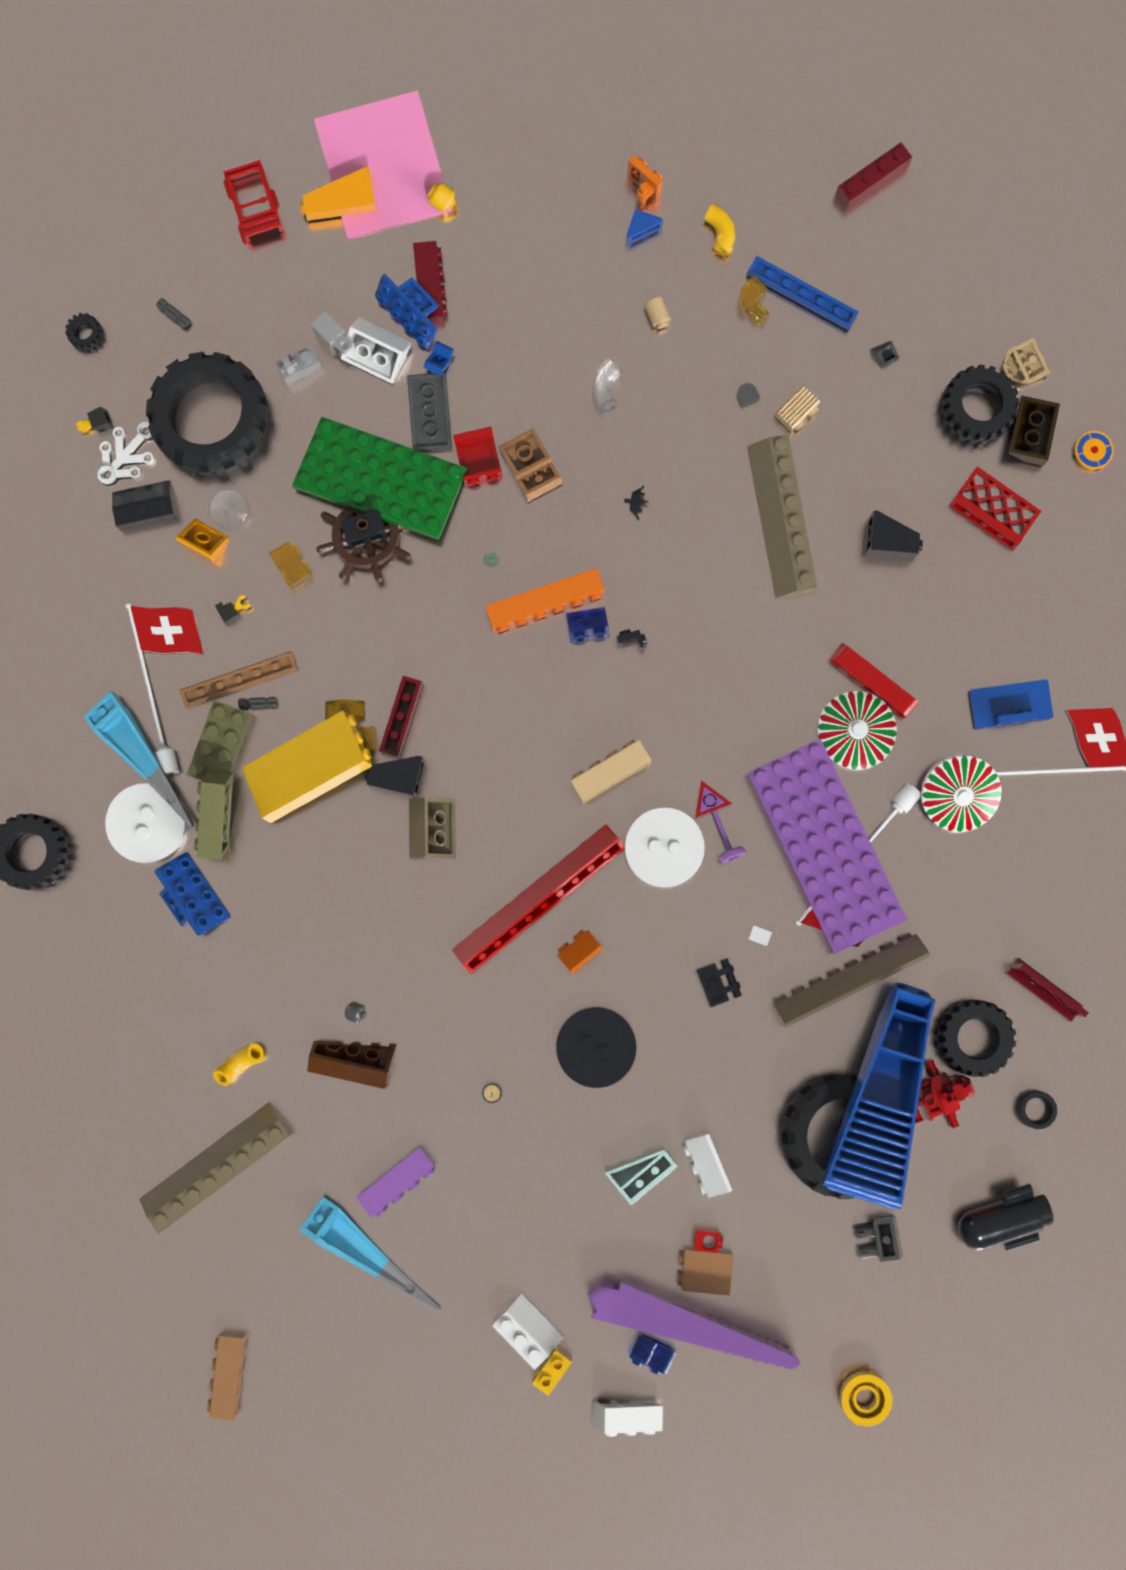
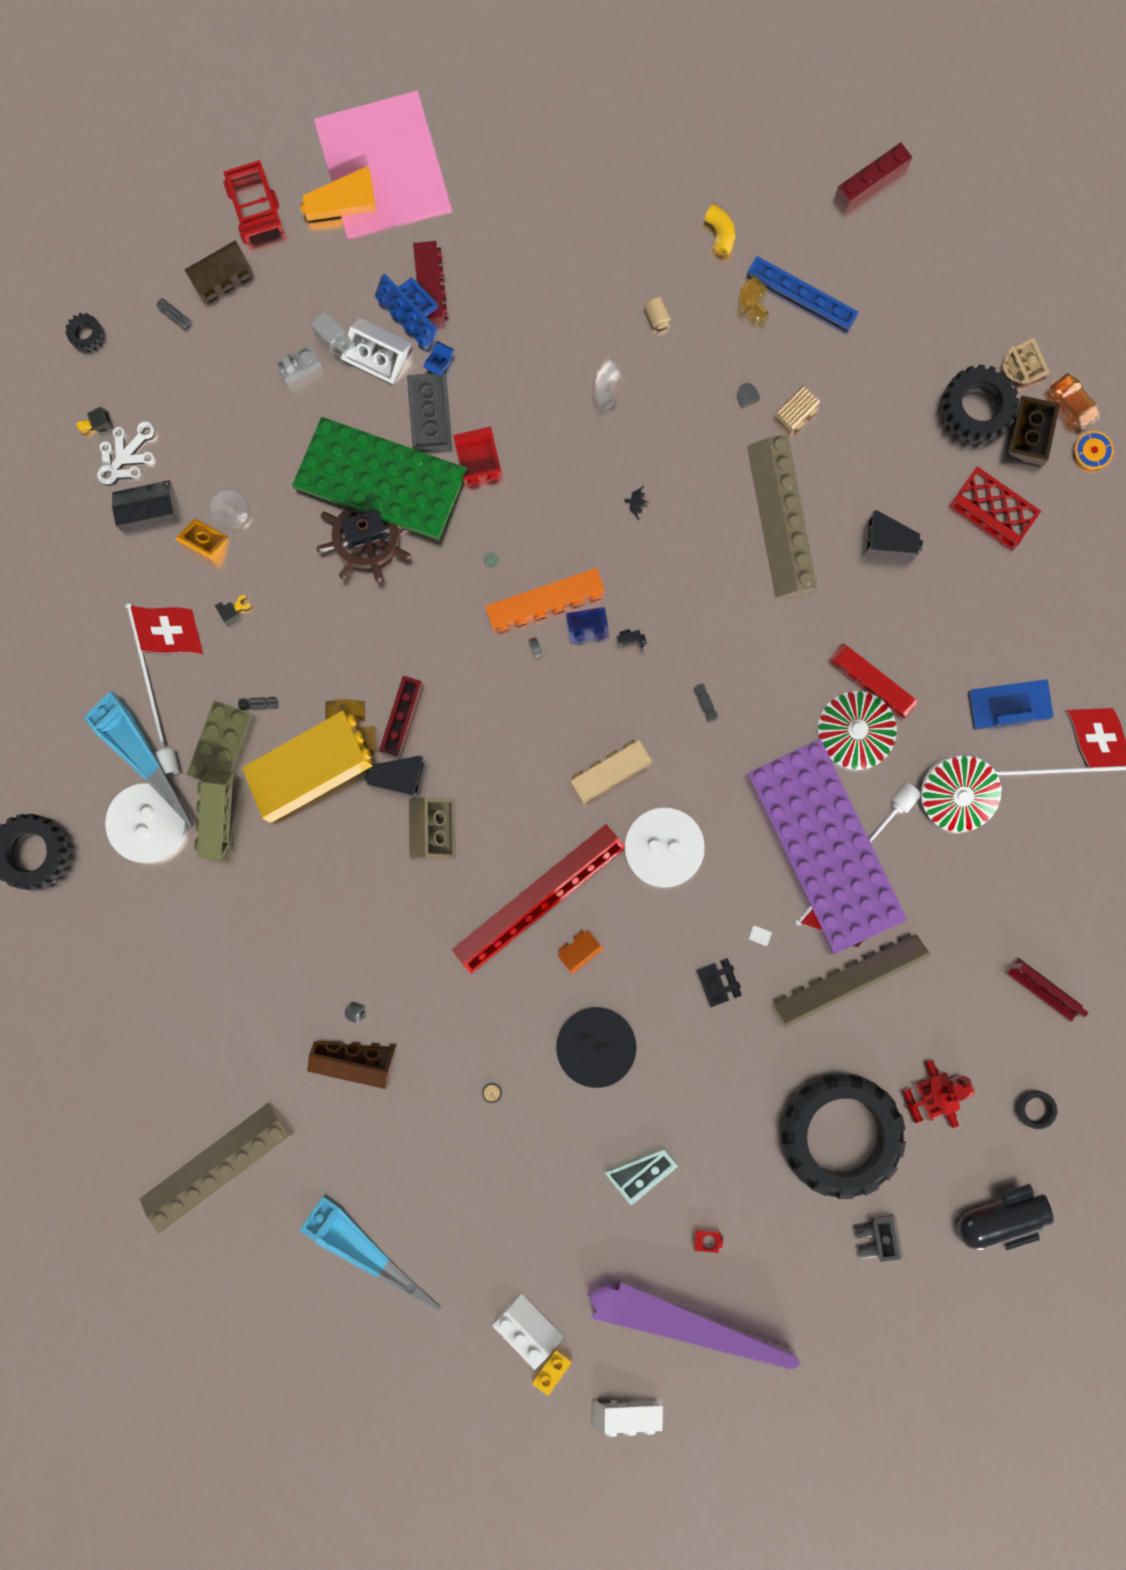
(189, 374): black tyre -> none
(190, 895): blue bracket -> none
(219, 271): none -> dark brown slope
(227, 1376): medium nougat brick -> none
(237, 1063): yellow cylinder -> none
(238, 679): medium nougat tile -> none
(294, 569): clear yellow brick -> none
(395, 1181): medium lavender brick -> none
(441, 197): yellow head -> none
(530, 464): medium nougat slope -> none
(535, 647): none -> dark grey tile
(642, 225): blue slope -> none
(648, 180): orange plate -> none
(652, 1354): clear blue brick -> none
(705, 1271): medium nougat brick -> none
(706, 702): none -> dark grey axle
(707, 1165): white slope -> none
(709, 802): medium lavender piece -> none
(877, 1410): yellow piece -> none
(880, 1119): blue brick -> none
(885, 353): black slope -> none
(1002, 1038): black tyre -> none
(1074, 402): none -> clear orange brick

